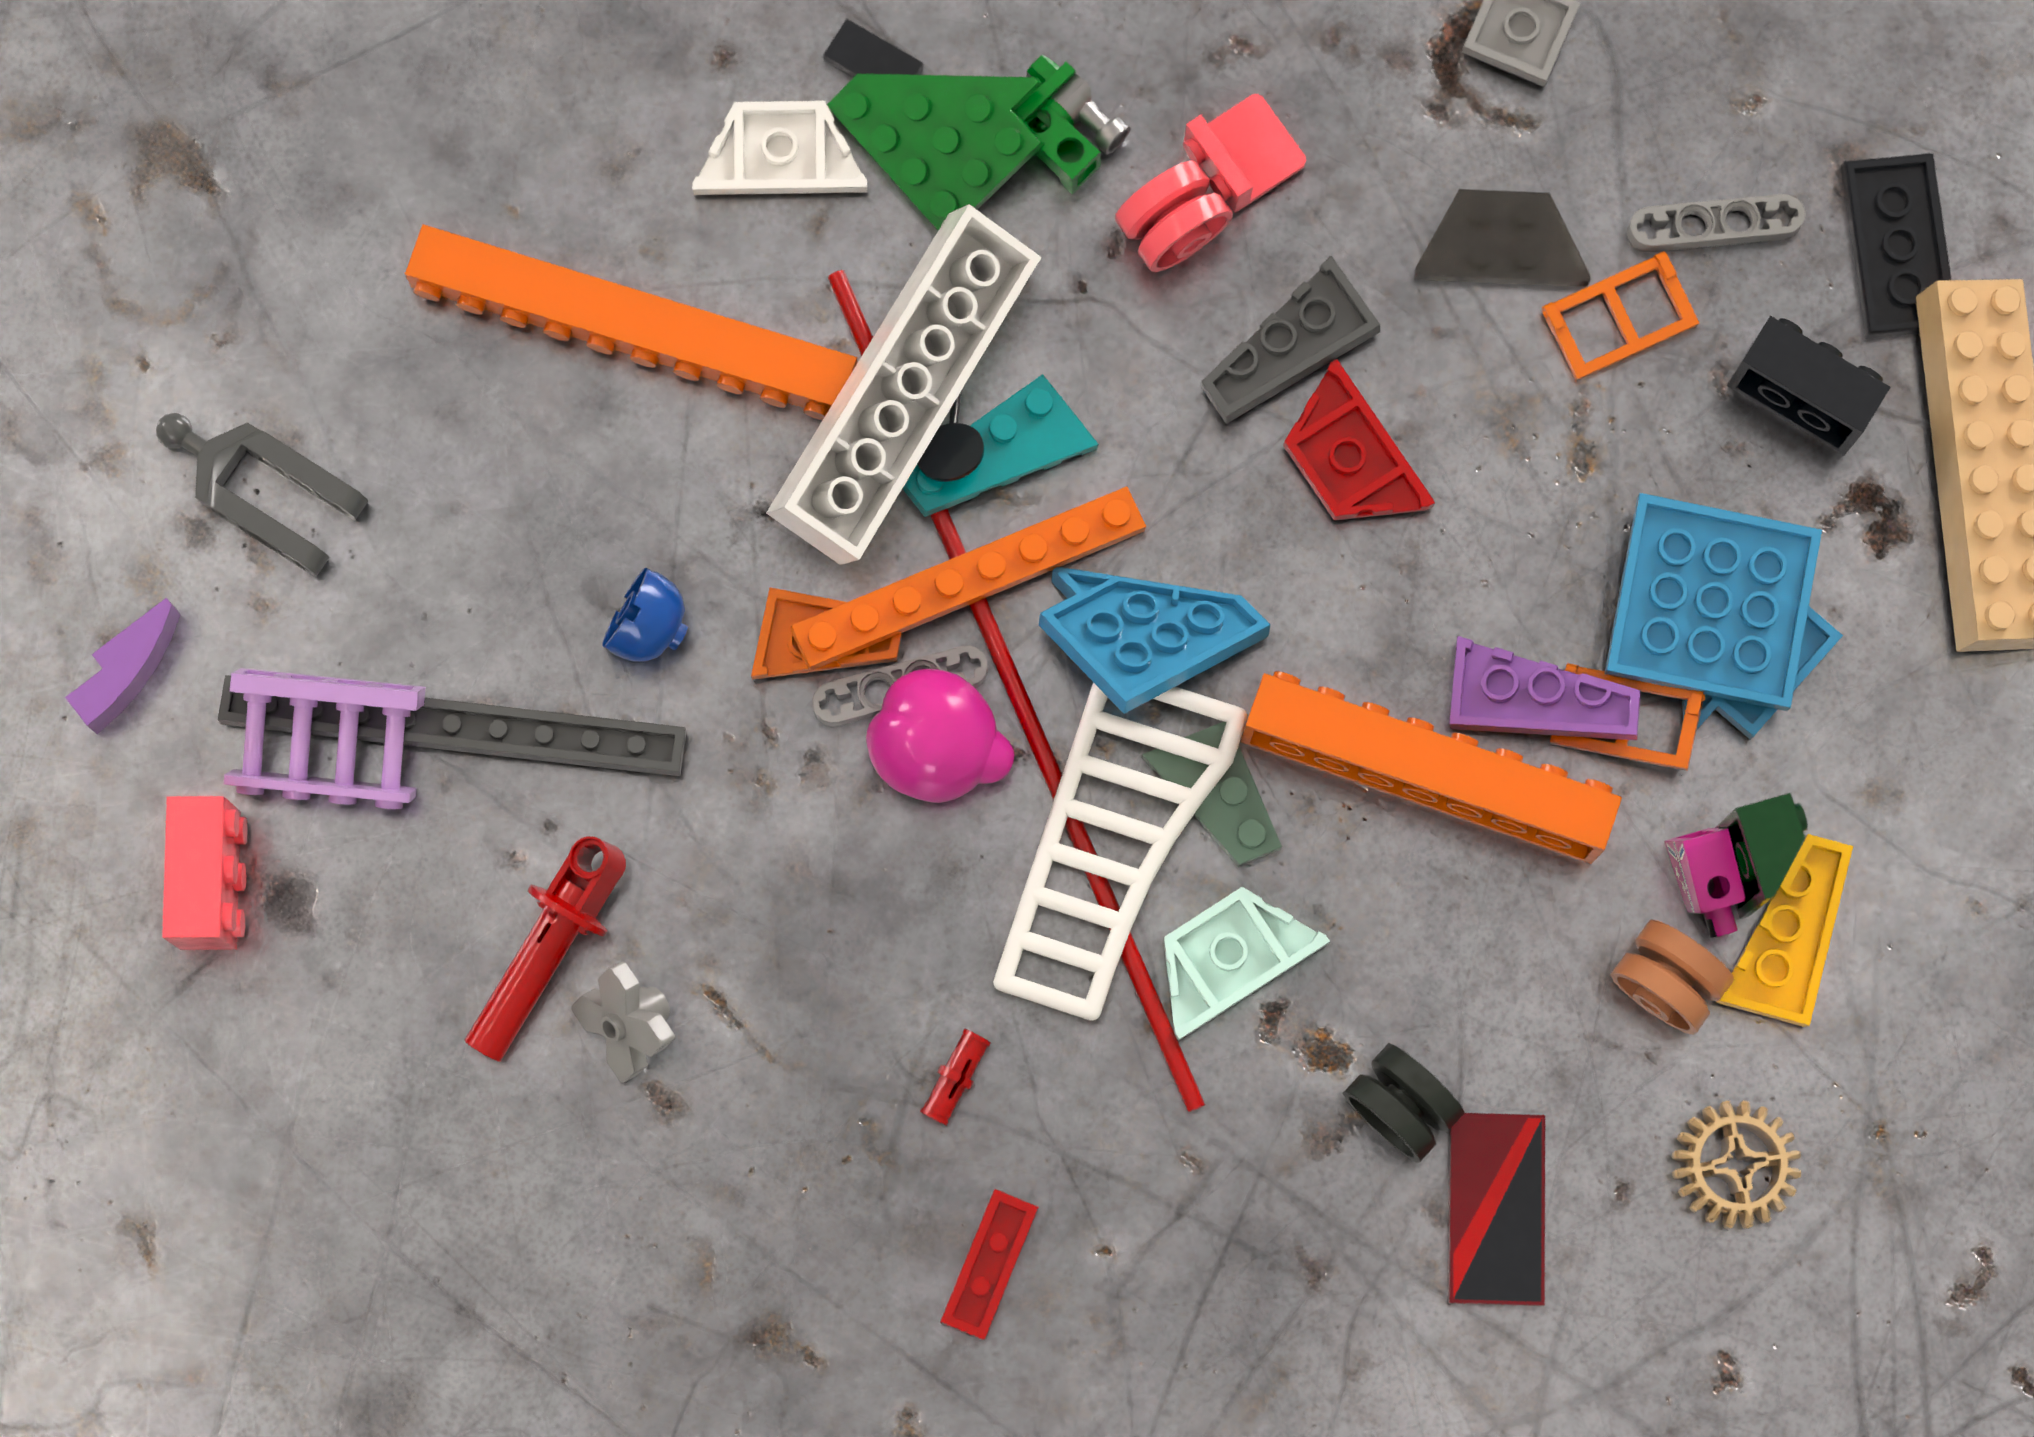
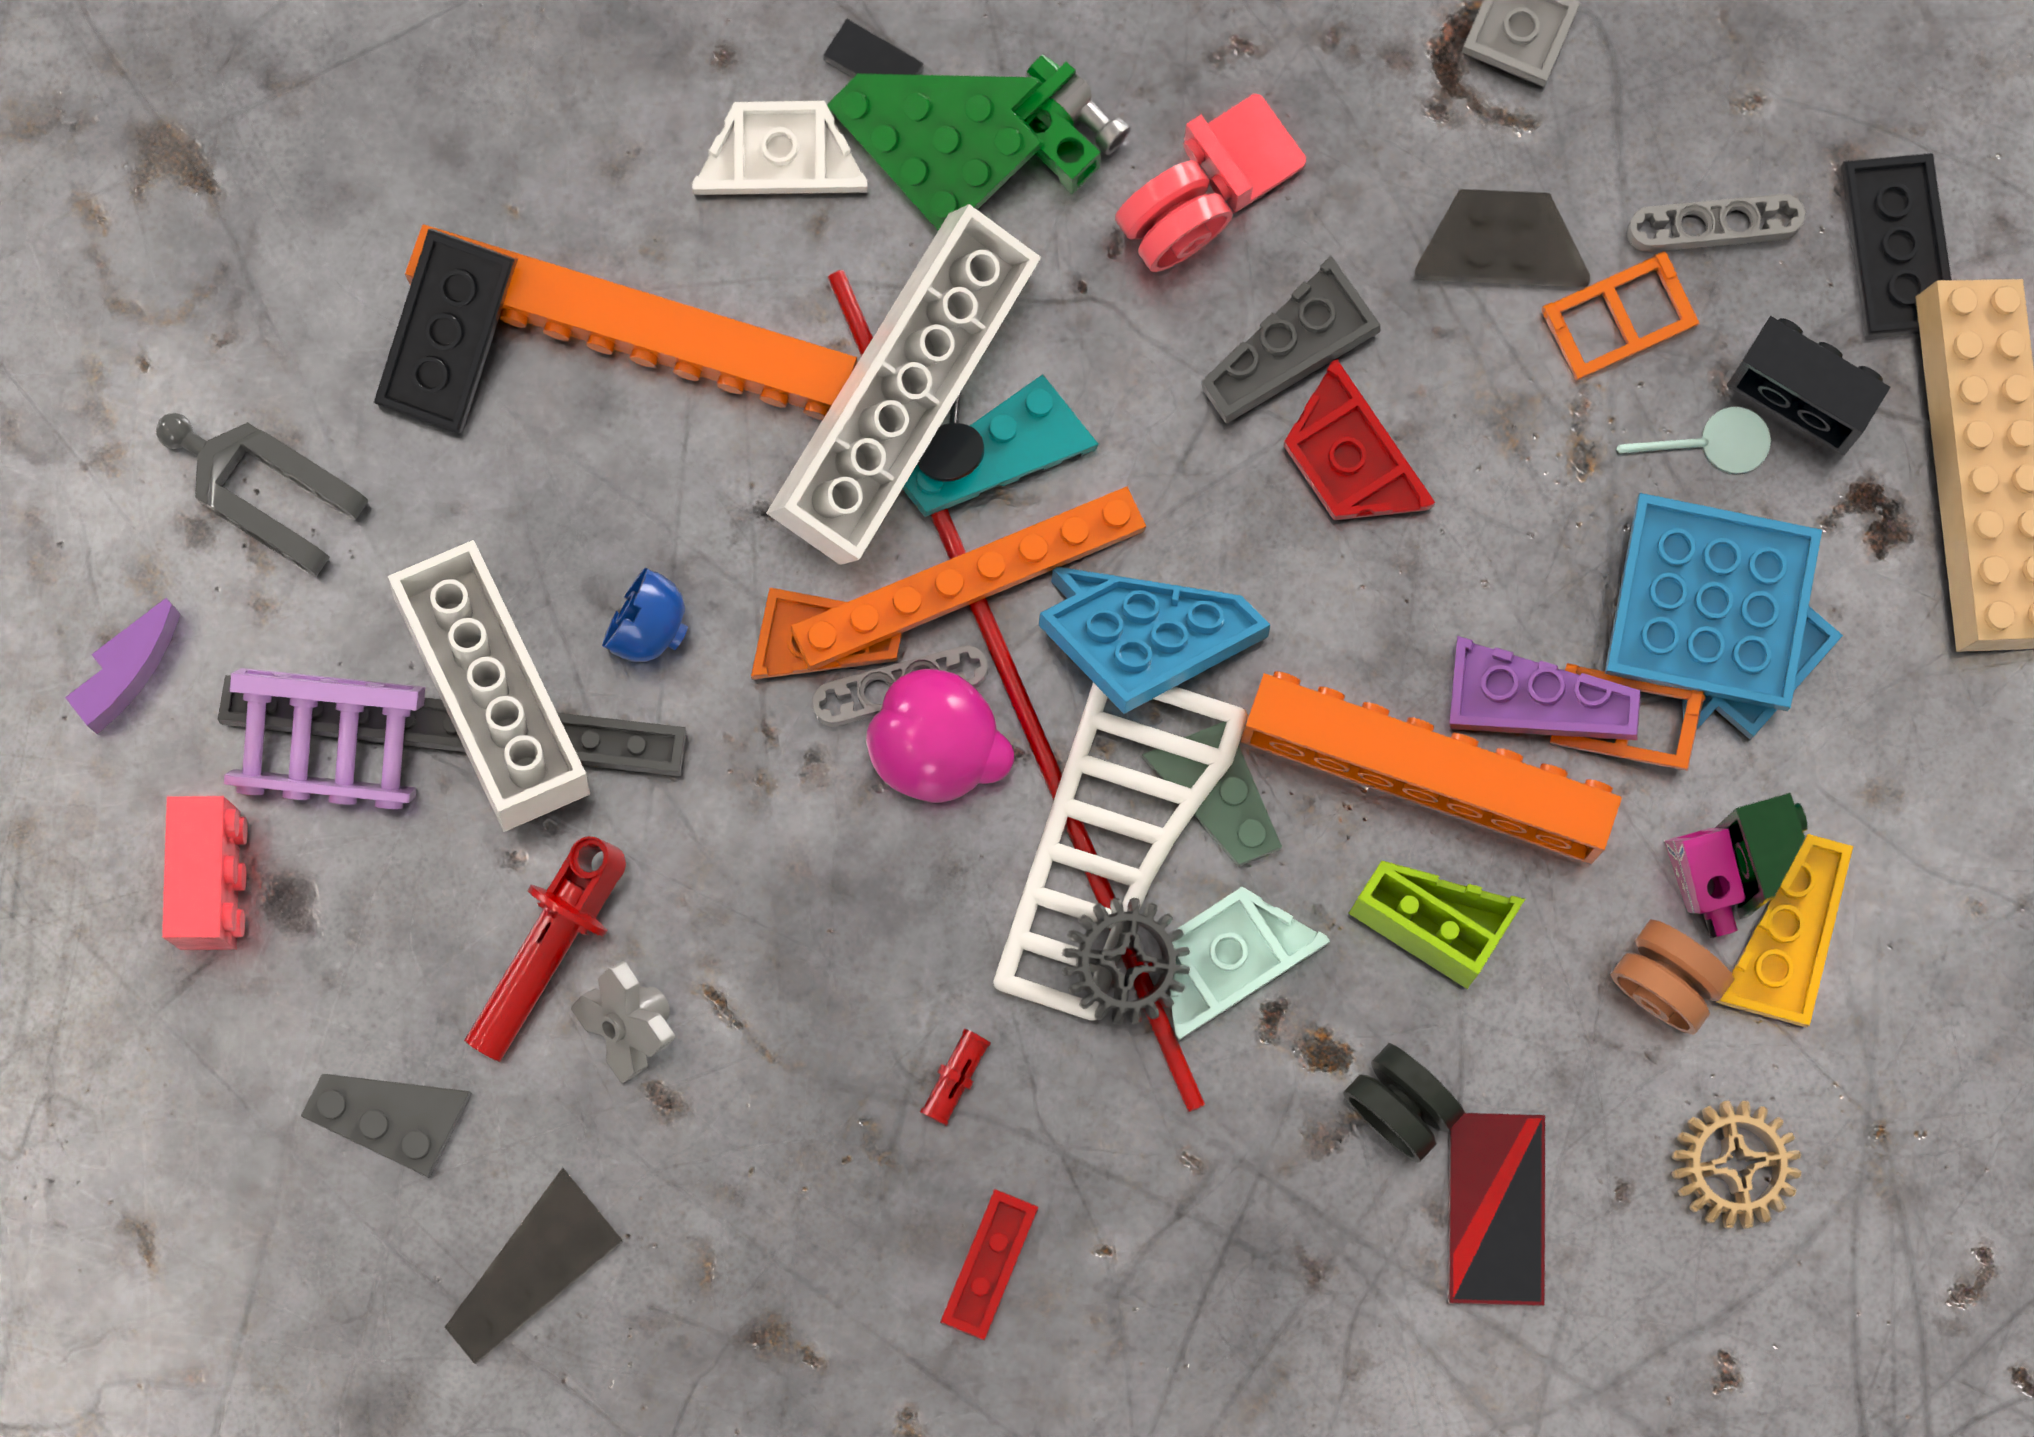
(388, 1117): none -> dark grey wing
(445, 330): none -> black tile
(489, 686): none -> white brick
(540, 1261): none -> clear smoke wing
(1123, 983): none -> dark grey gear
(1436, 919): none -> lime wedge
(1732, 441): none -> light aqua piece

